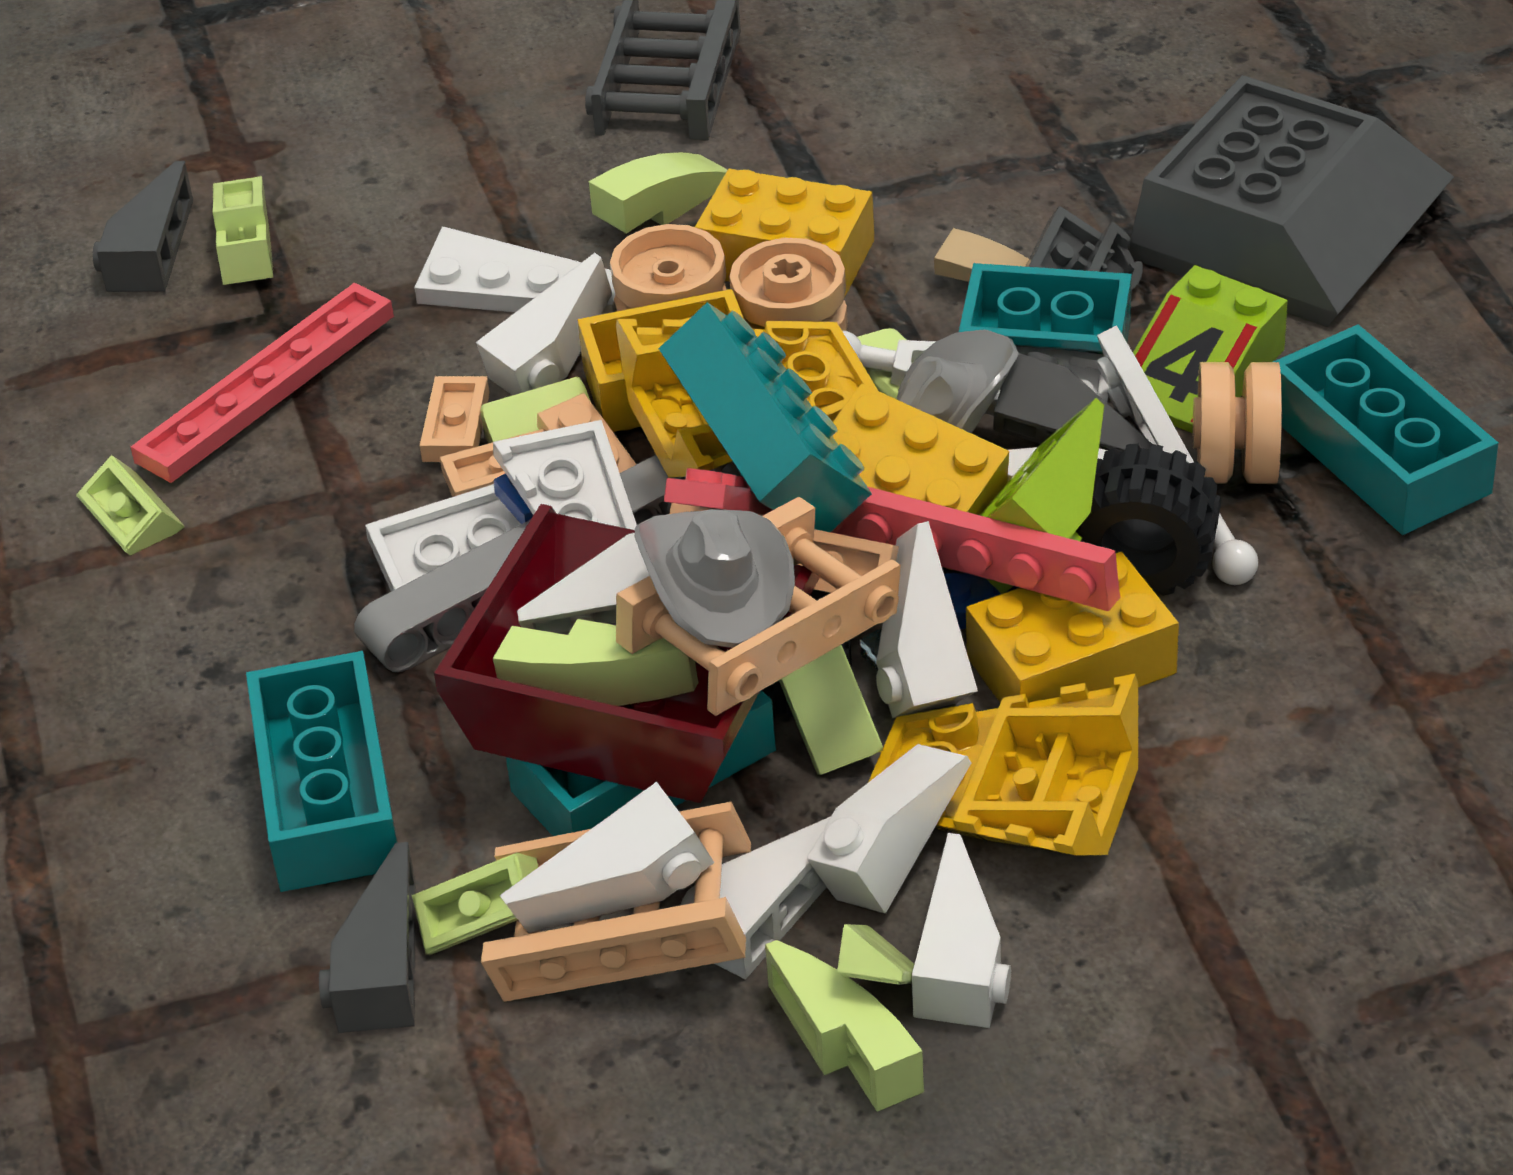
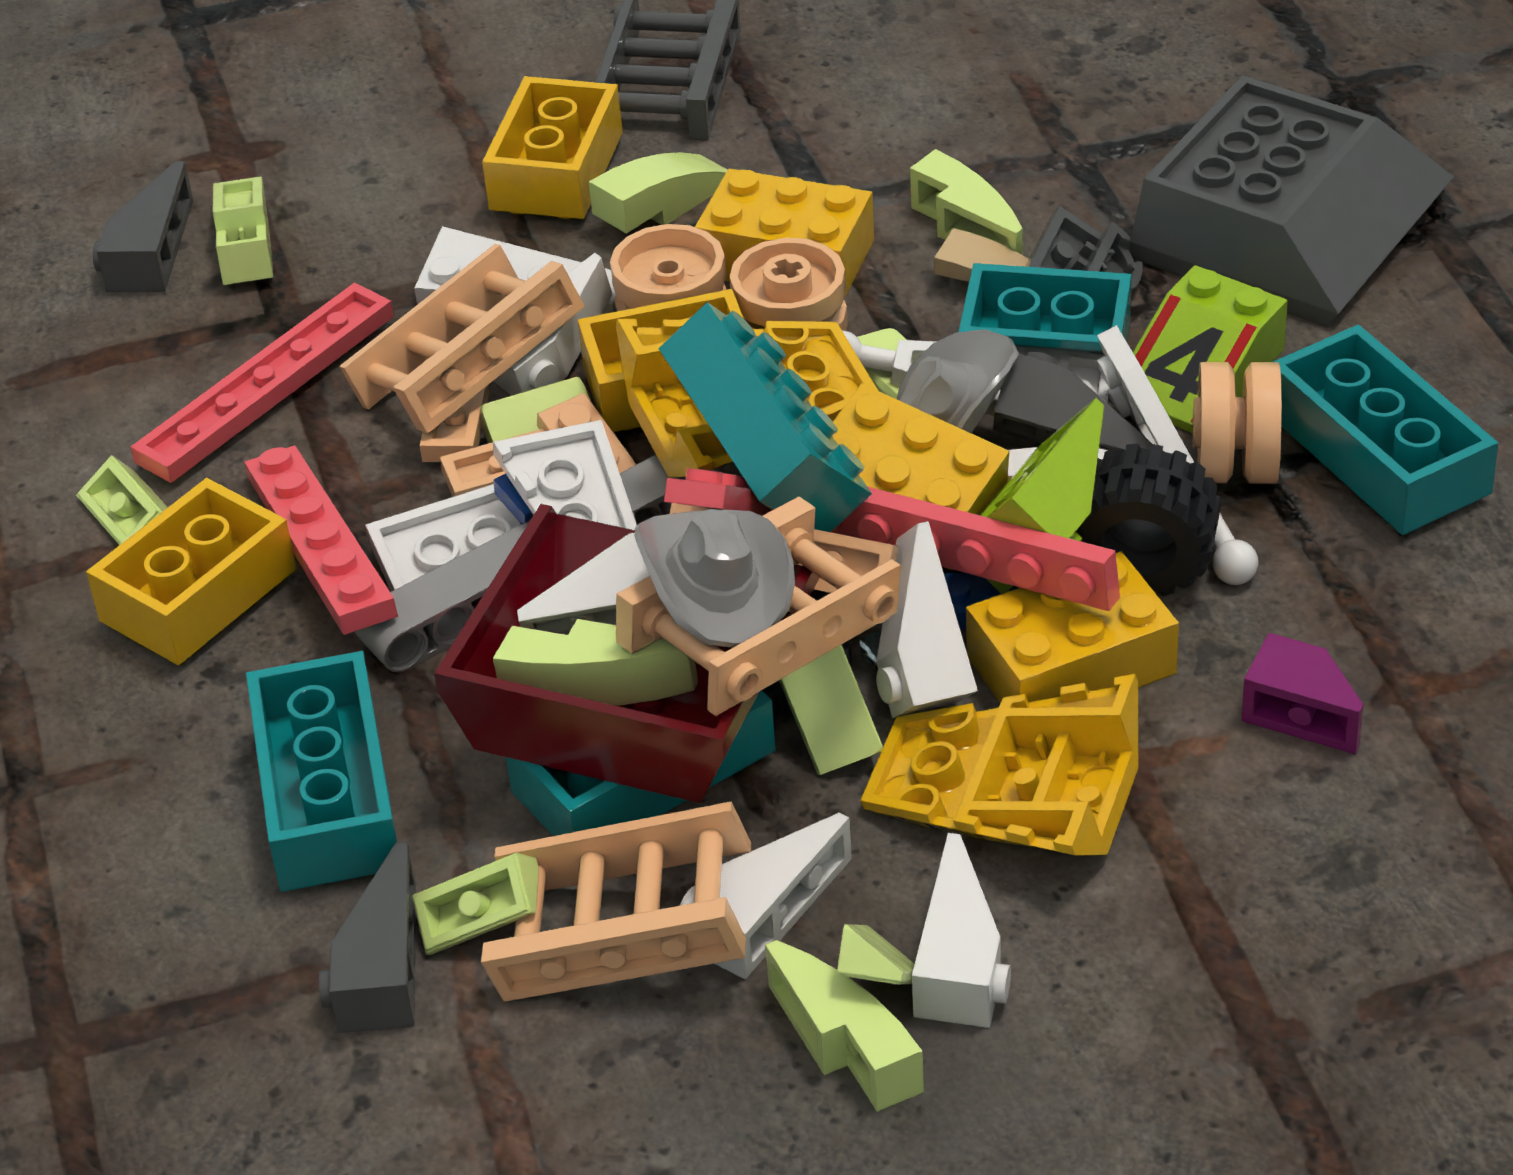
(192, 570): none -> yellow brick
(321, 540): none -> coral plate
(462, 337): none -> light nougat fence
(552, 146): none -> yellow brick
(618, 865): white slope -> none
(885, 826): white slope -> none
(962, 201): none -> yellowish green slope
(1302, 694): none -> magenta slope

